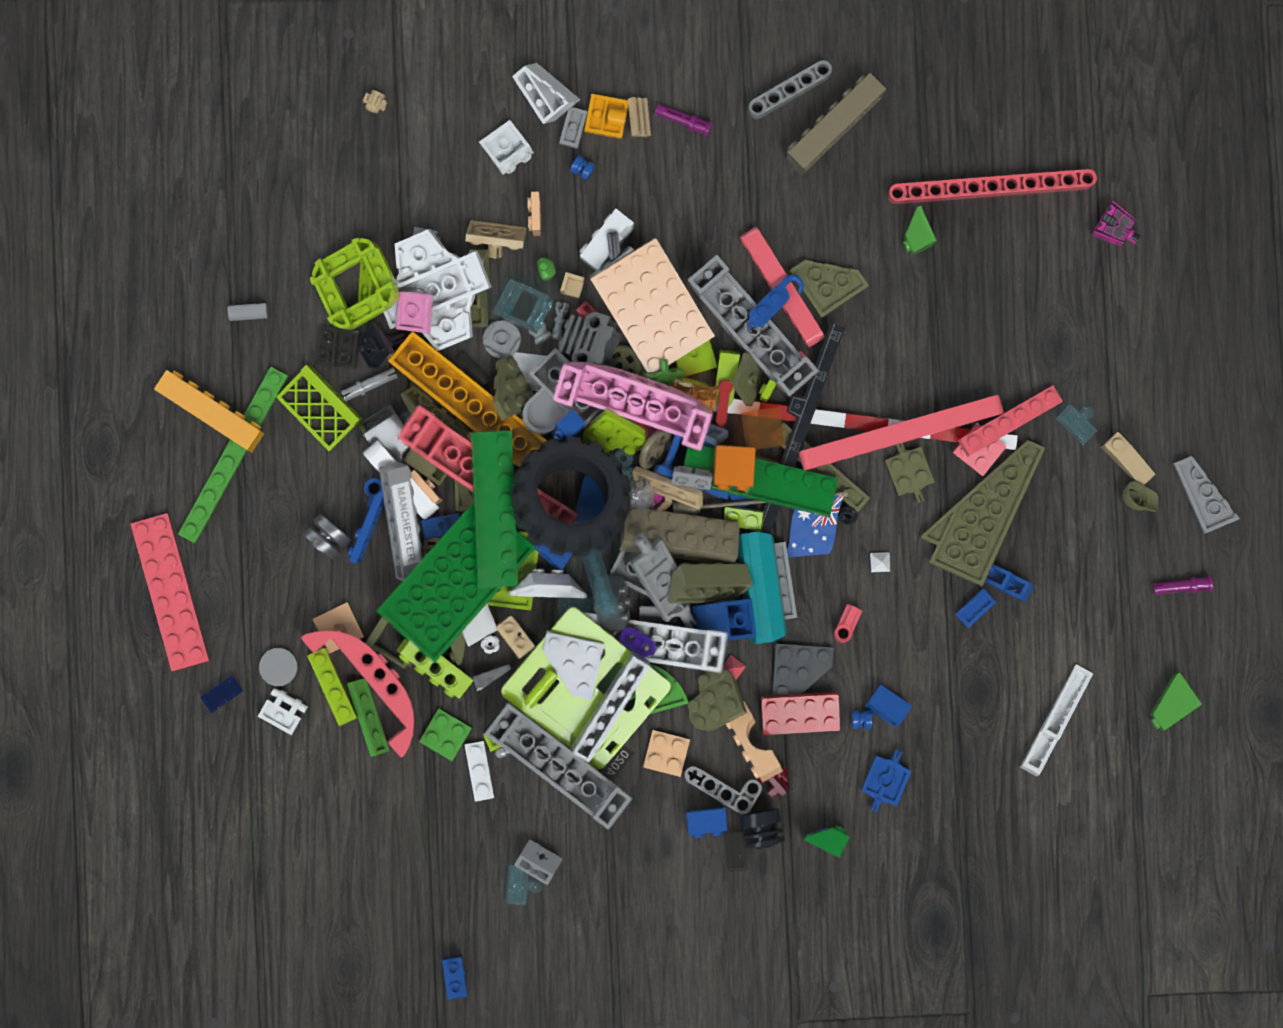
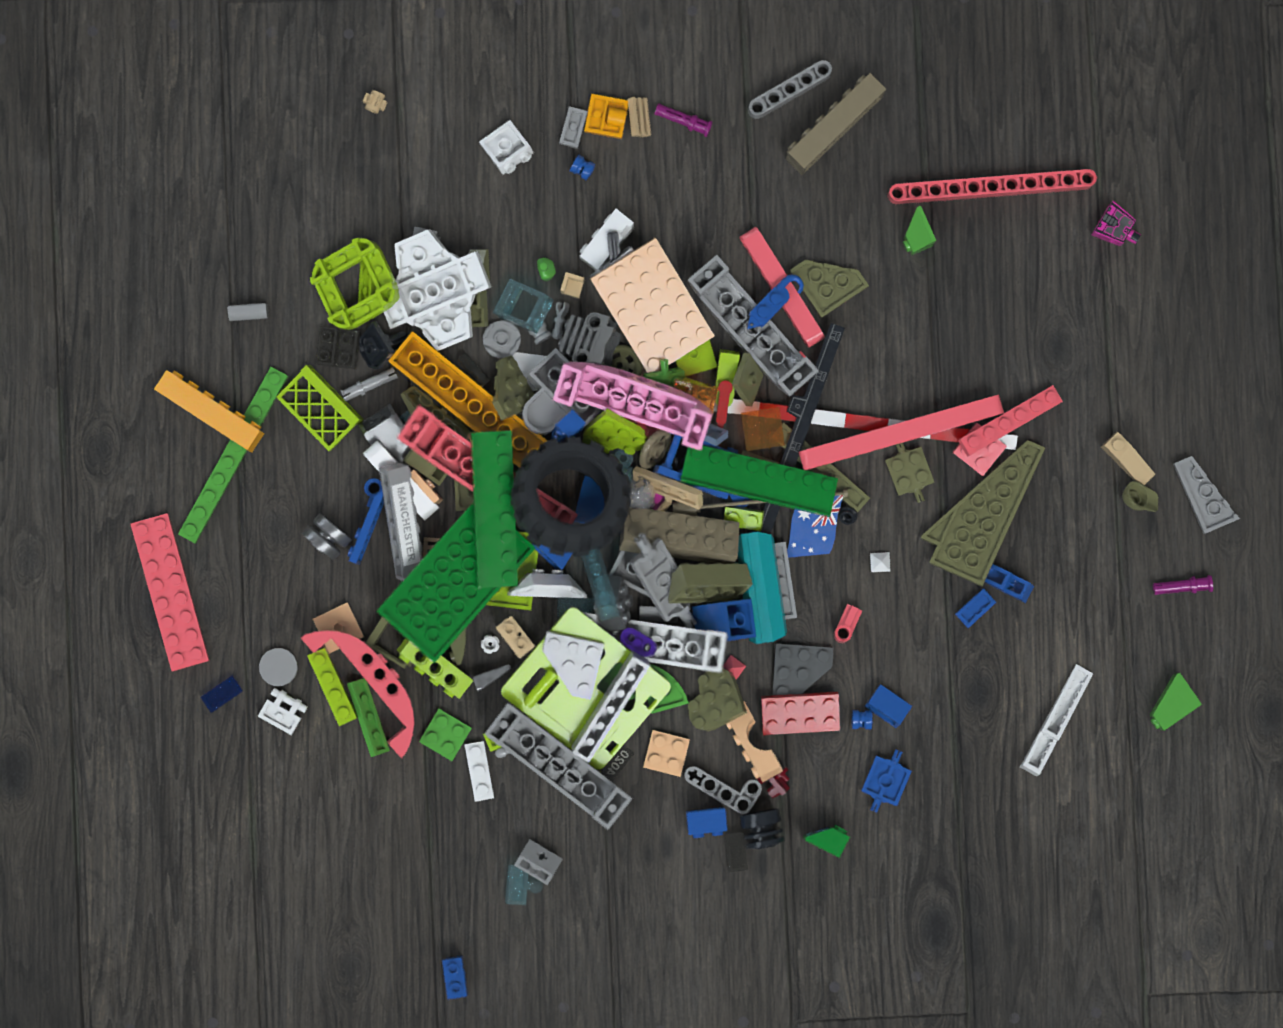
(414, 311): bright pink plate -> none
(437, 526): blue plate -> none
(480, 626): white sticker -> none
(496, 236): tan plate -> none
(534, 221): light nougat plate -> none
(544, 92): white wedge -> none
(585, 309): coral slope -> none
(683, 477): light grey hinge -> none
(733, 467): orange piece -> none
(766, 390): lime plate -> none
(1077, 422): clear light blue plate -> none

